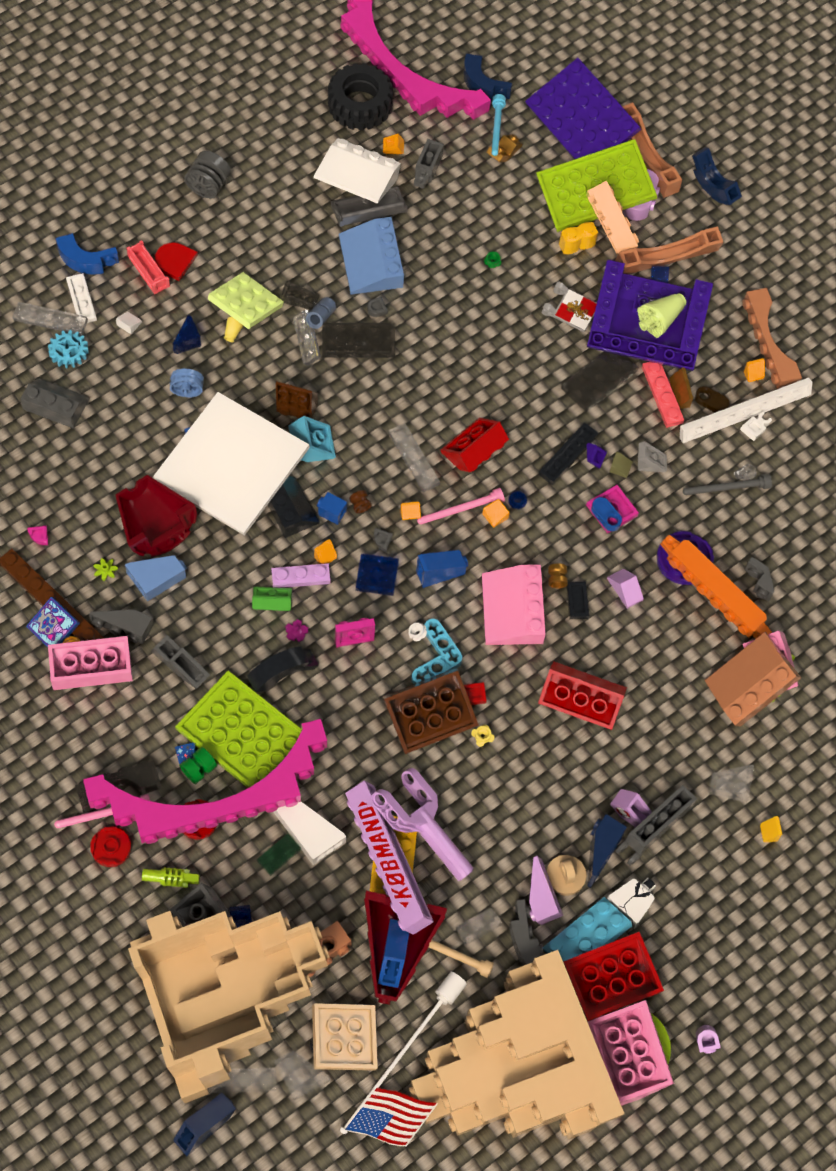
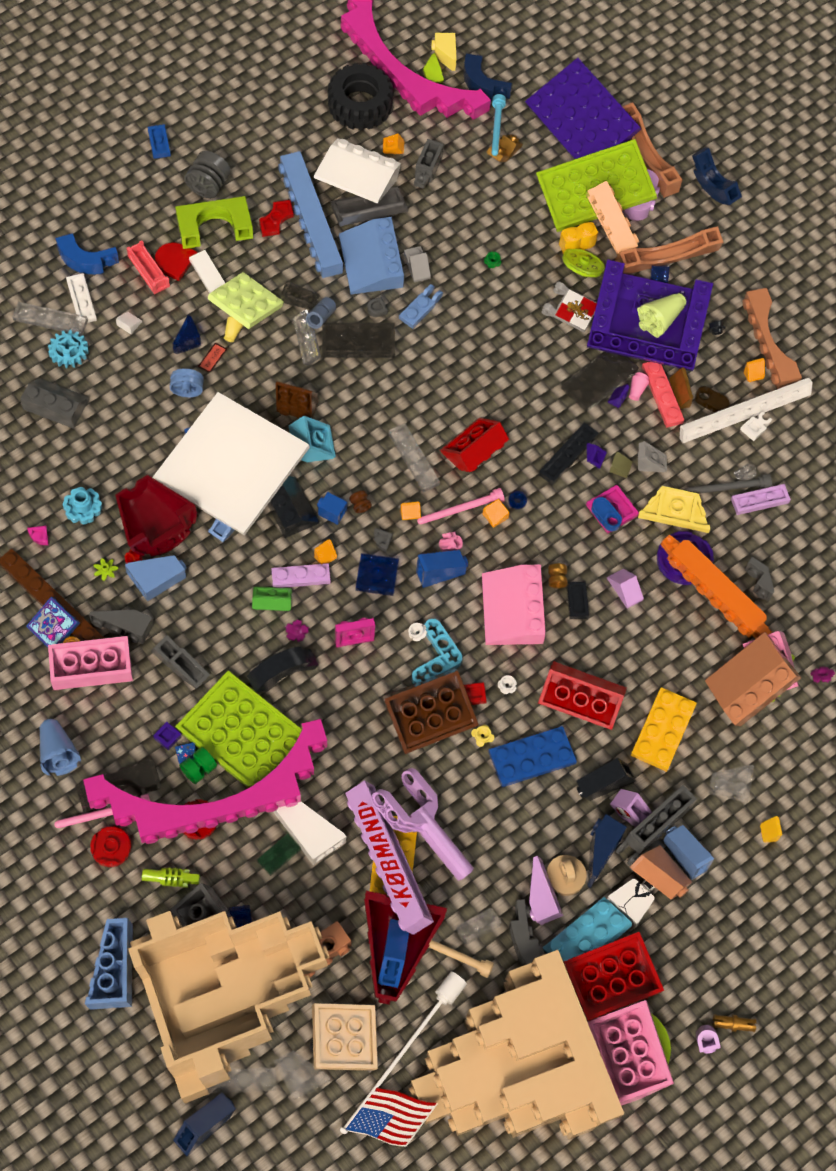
(56, 749): none -> medium blue cone
(82, 505): none -> medium azure plant
(113, 971): none -> medium blue wedge
(132, 557): none -> red plate
(159, 141): none -> blue plate
(167, 736): none -> dark purple plate
(206, 271): none -> white tile
(212, 357): none -> clear red sticker
(220, 530): none -> medium blue slope
(231, 210): none -> lime arch
(271, 223): none -> red tile
(311, 215): none -> medium blue brick
(417, 264): none -> light grey slope
(420, 307): none -> medium blue hinge
(432, 70): none -> lime slope
(445, 49): none -> light yellow slope
(450, 542): none -> bright pink gear
(507, 680): none -> white plate
(532, 756): none -> blue plate
(583, 262): none -> lime shield
(605, 780): none -> black slope
(619, 395): none -> dark purple slope
(638, 385): none -> bright pink cone
(662, 872): none -> nougat slope
(663, 729): none -> yellow plate
(676, 509): none -> light yellow wing
(688, 851): none -> medium blue slope
(716, 327): none -> black plate
(734, 1023): none -> pearl gold pin
(760, 499): none -> lavender plate
(822, 674): none -> magenta plant

